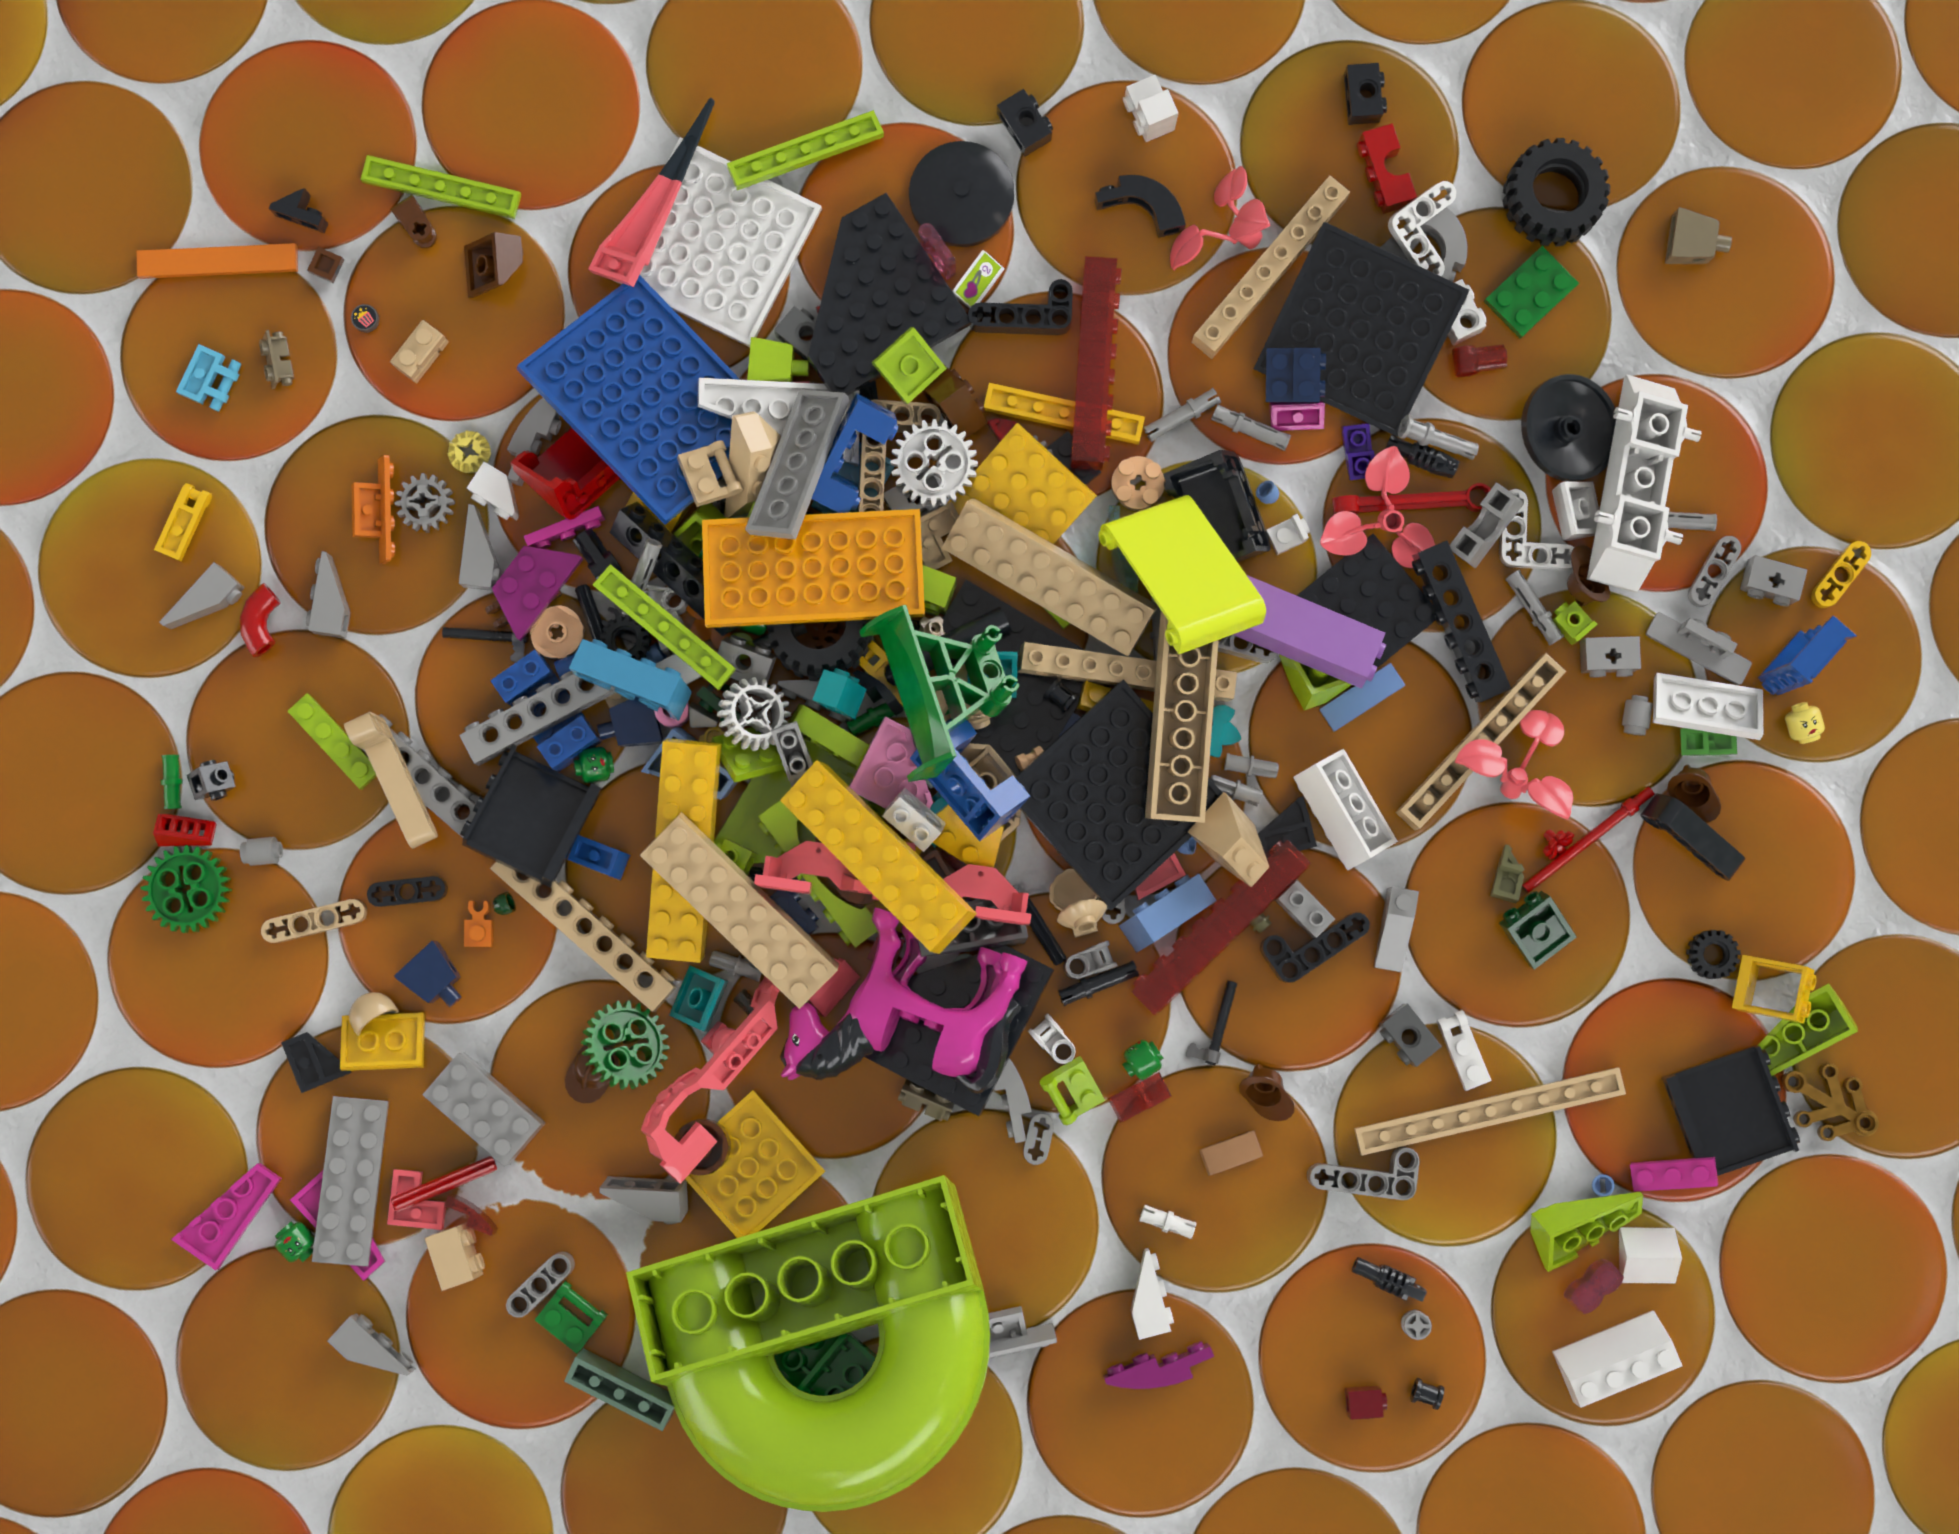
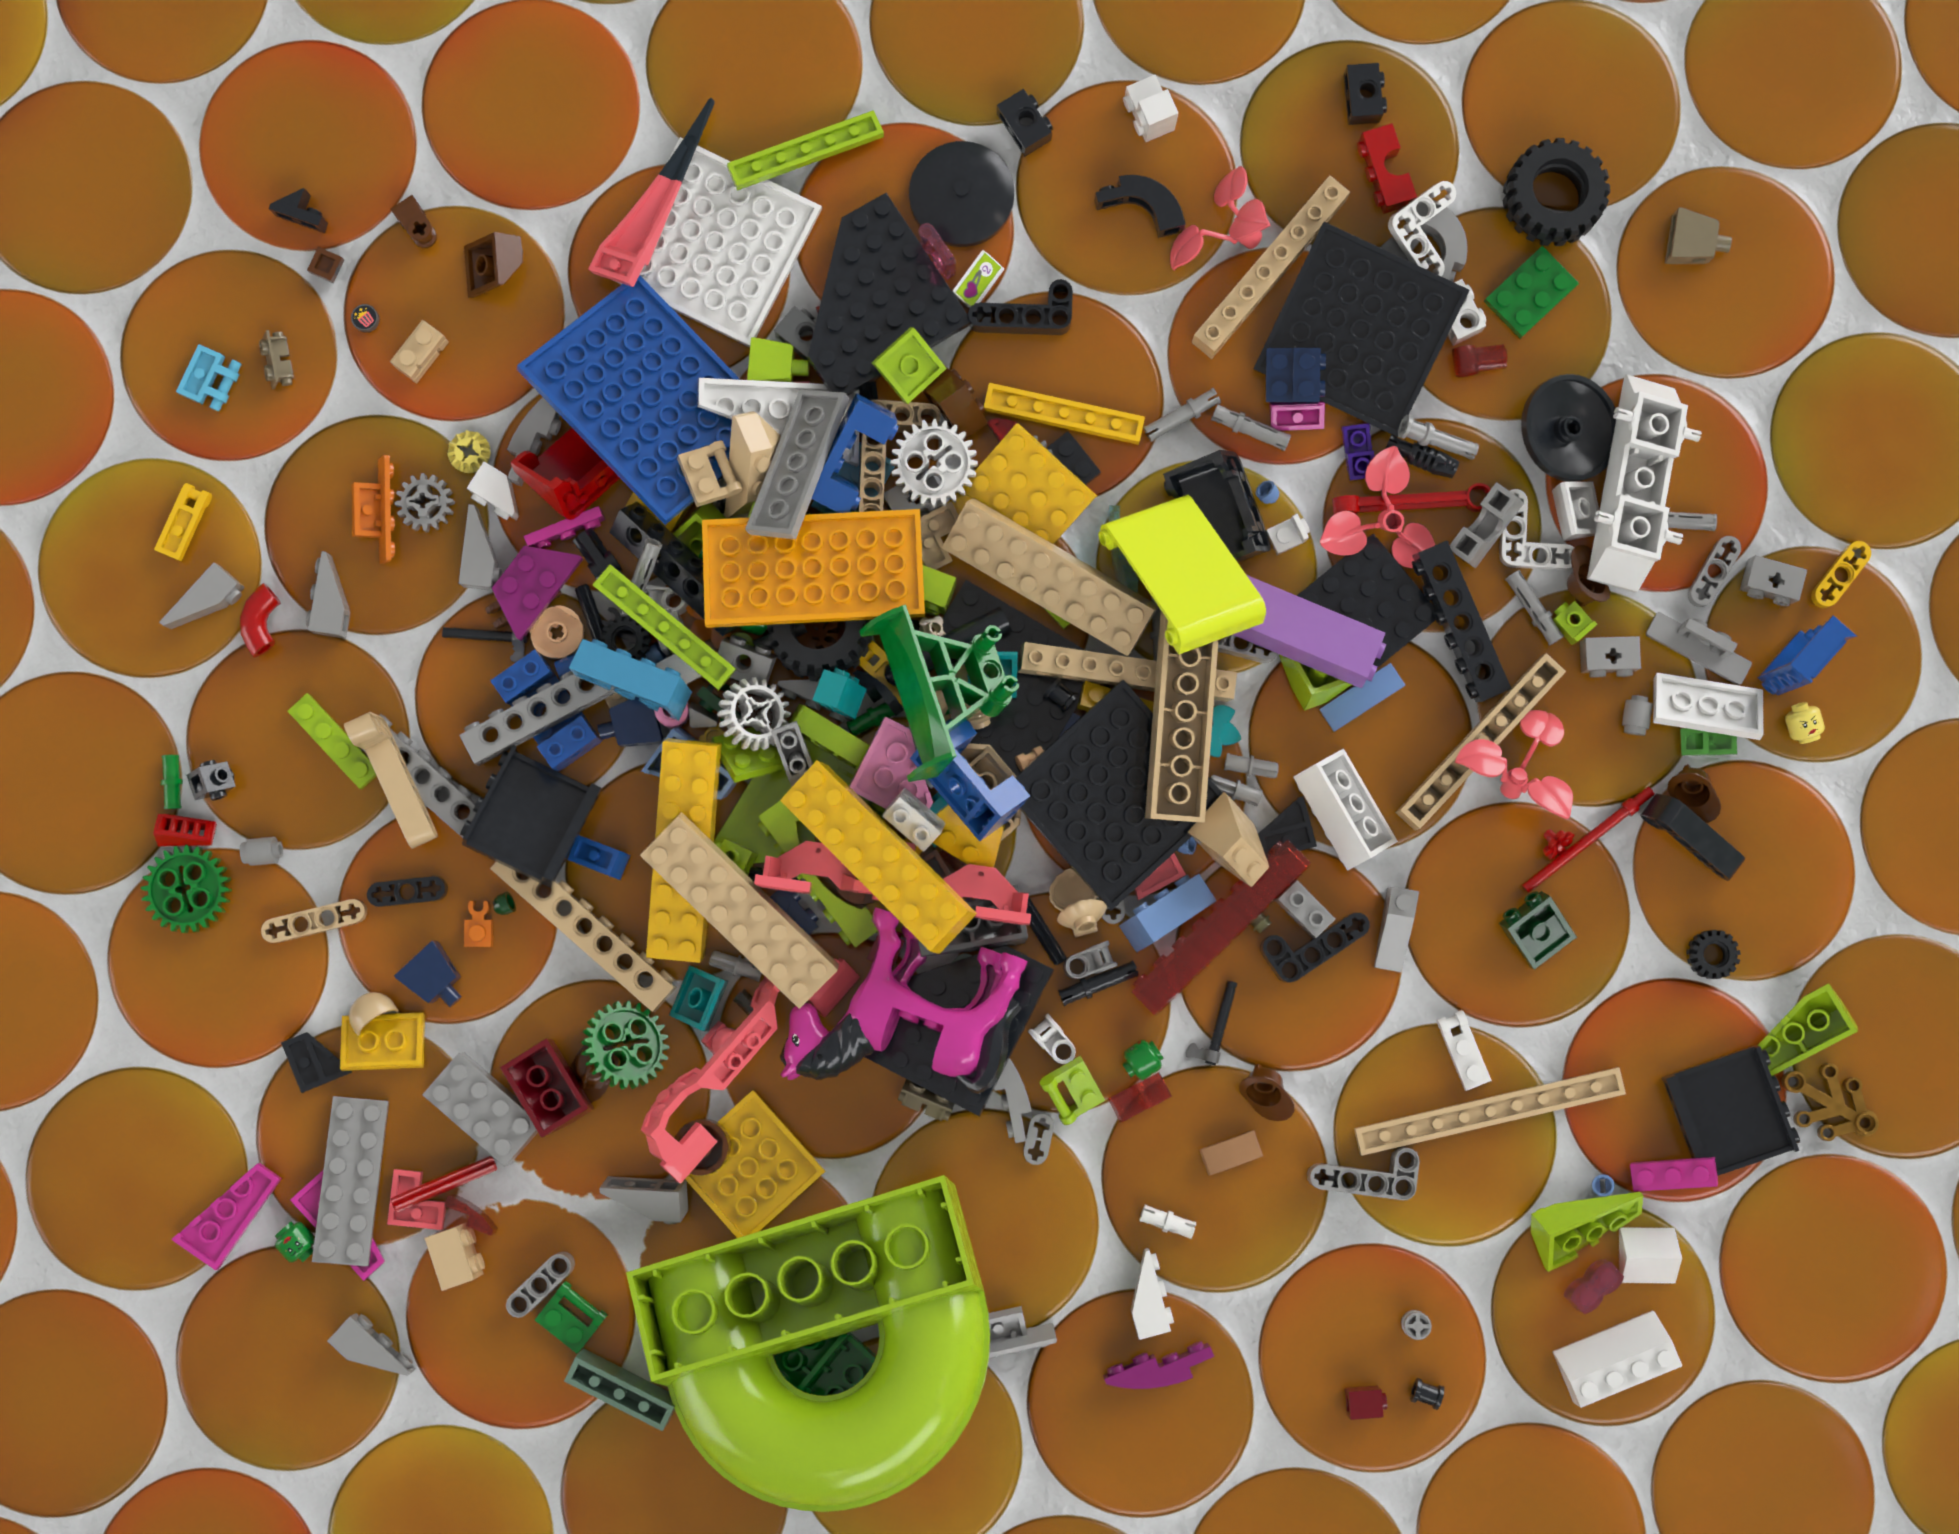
(217, 261): orange tile -> none
(440, 187): lime tile -> none
(547, 1087): none -> dark red slope
(594, 765): green head -> none
(1093, 364): clear red brick -> none
(1150, 474): light nougat plate -> none
(1389, 1279): black hinge -> none
(1424, 1042): dark grey brick -> none
(1508, 877): olive slope -> none
(1747, 982): yellow window -> none

